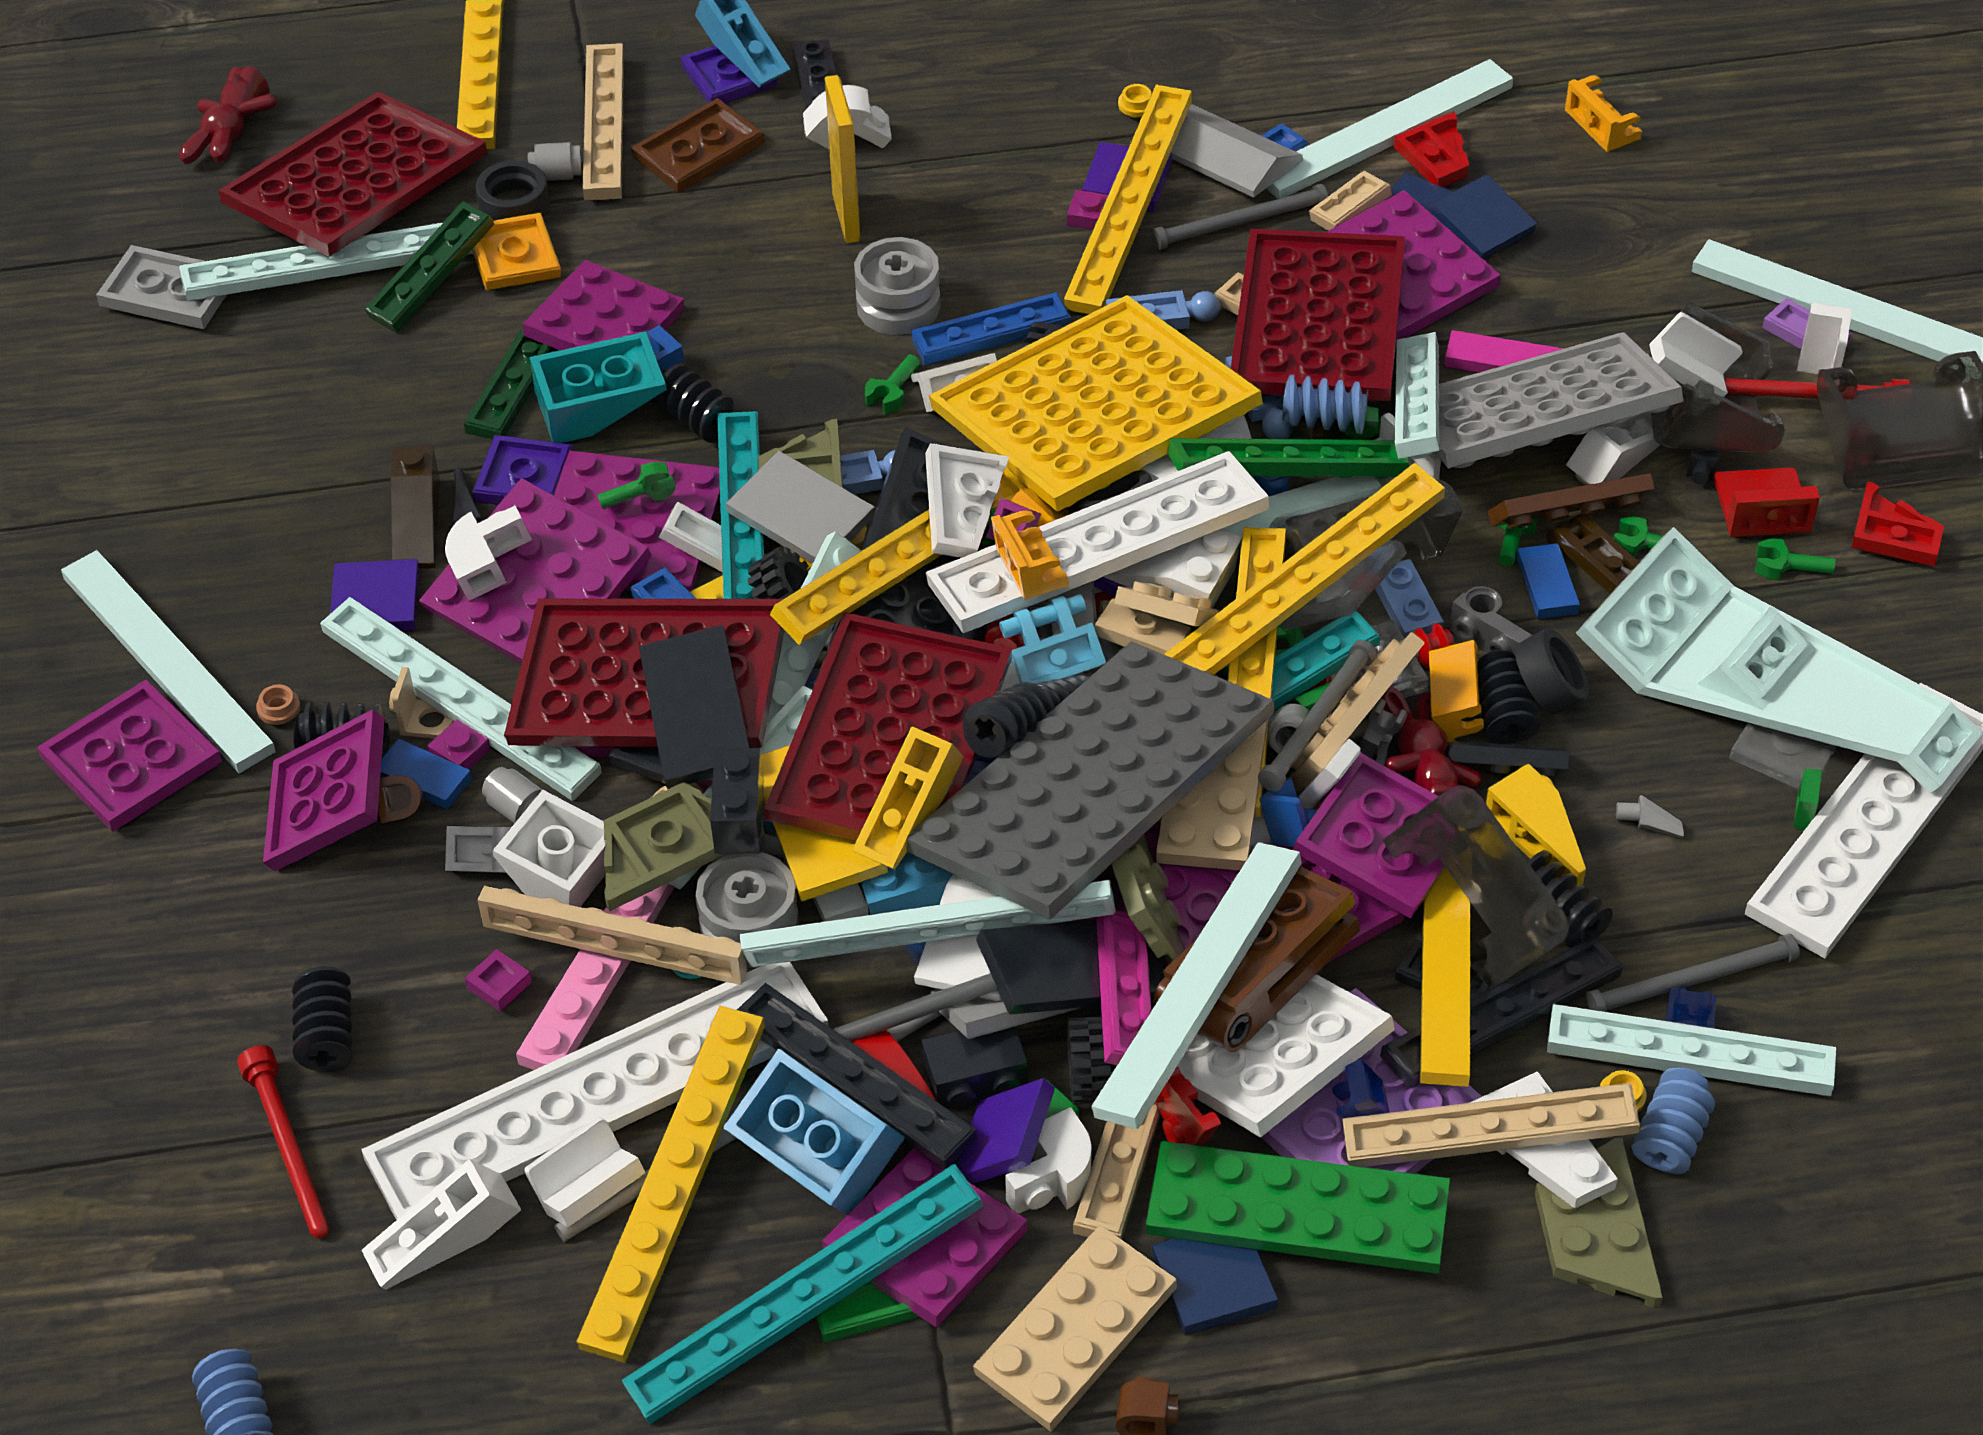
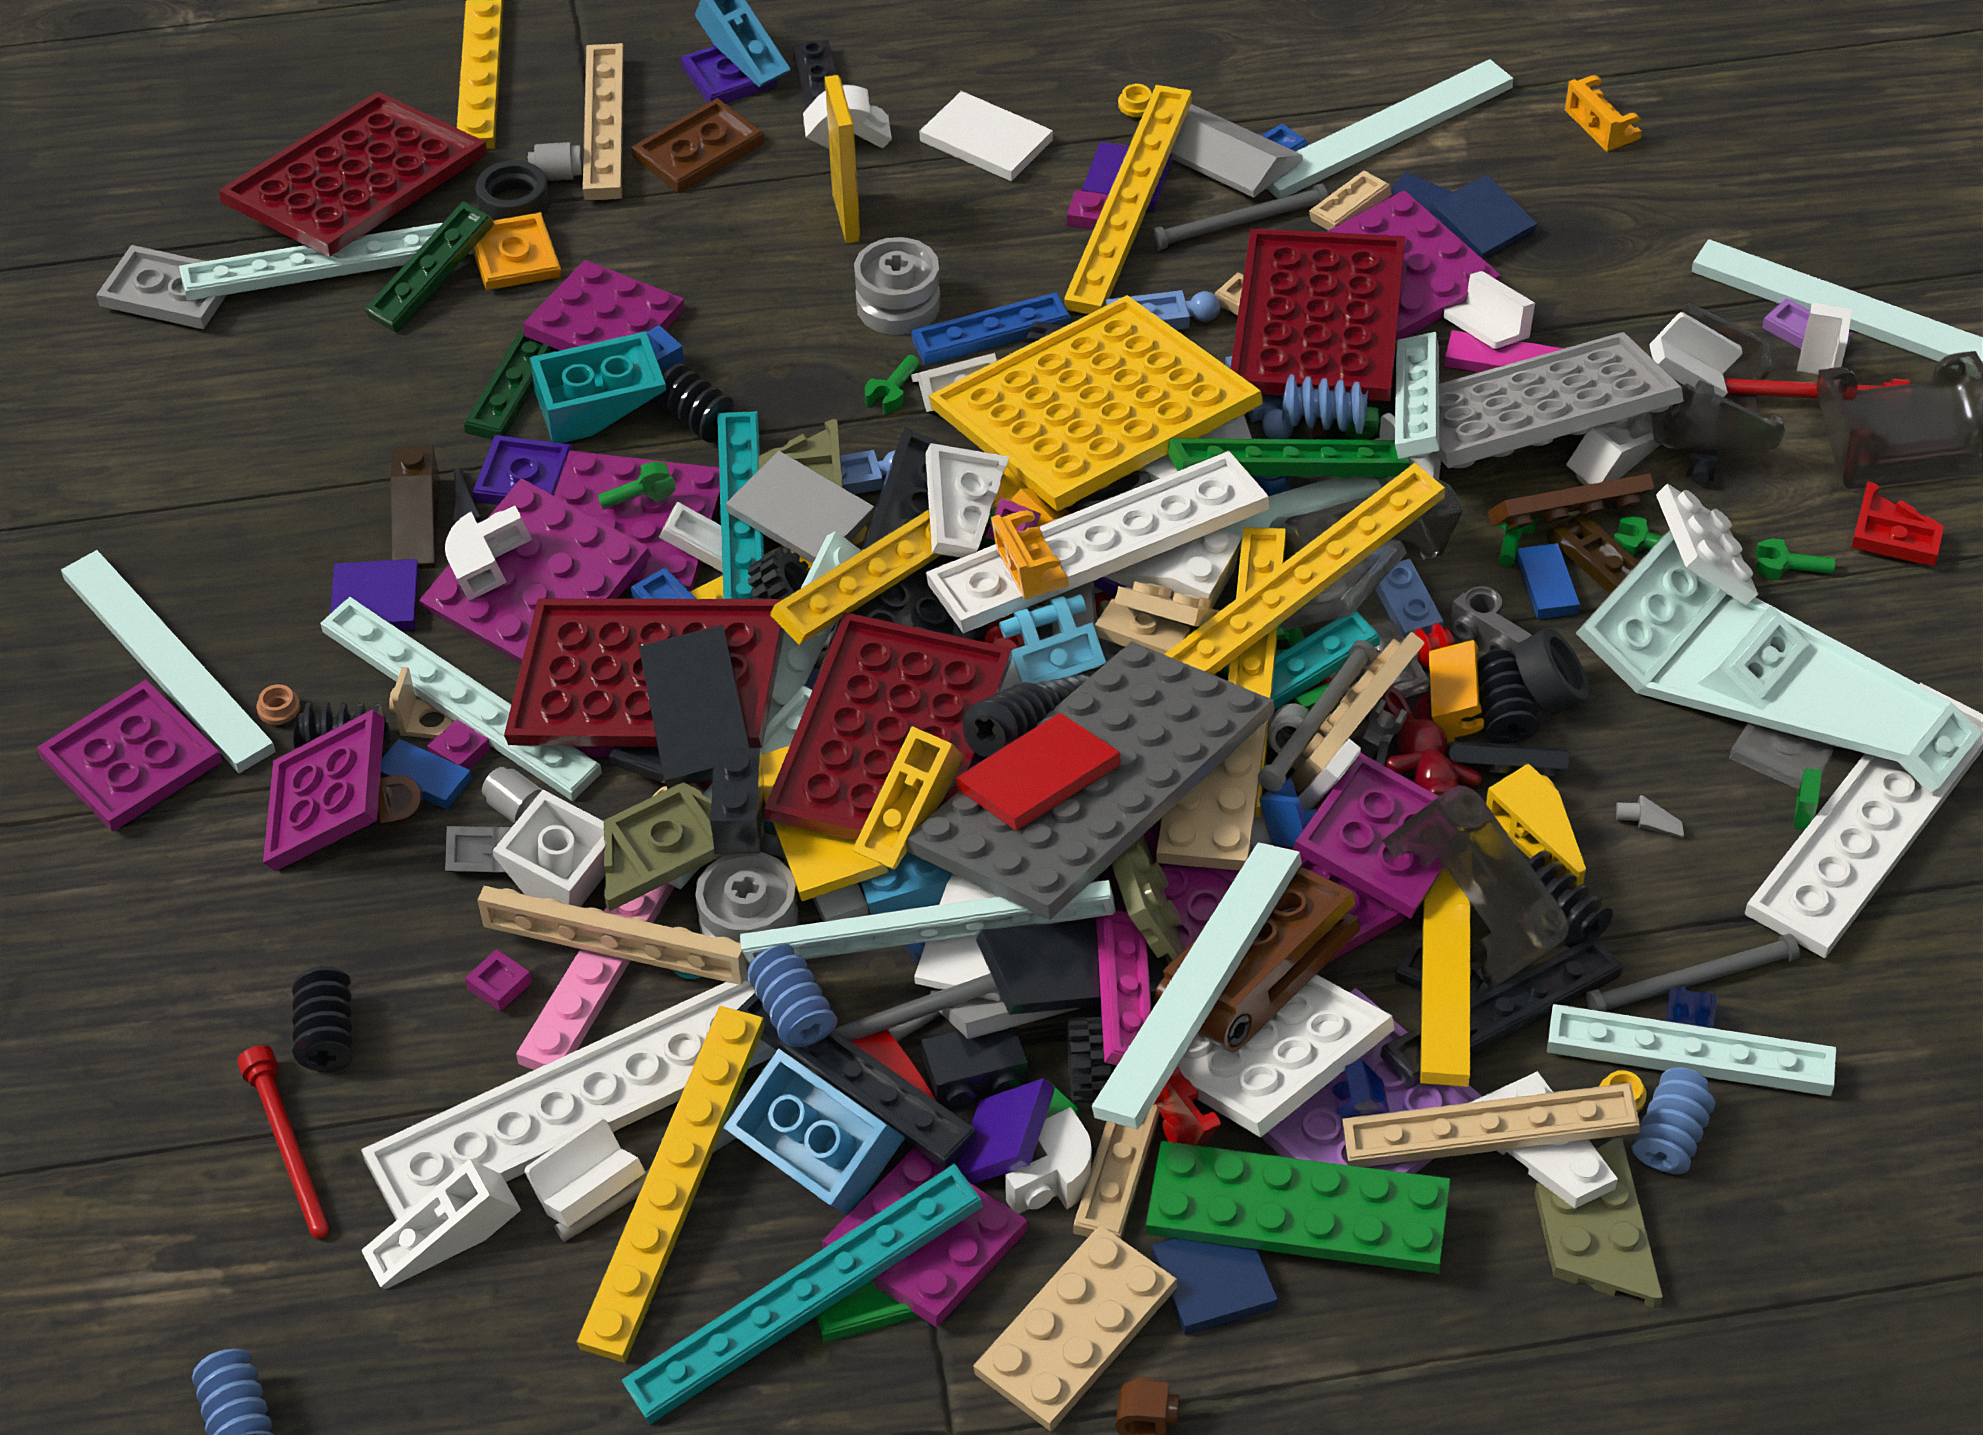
(223, 121): dark red animal -> none
(791, 996): none -> medium blue piece
(986, 135): none -> white tile
(1038, 771): none -> red tile
(1435, 150): red wing -> none
(1493, 312): none -> white panel
(1707, 543): none -> white plate
(1766, 502): red bracket -> none

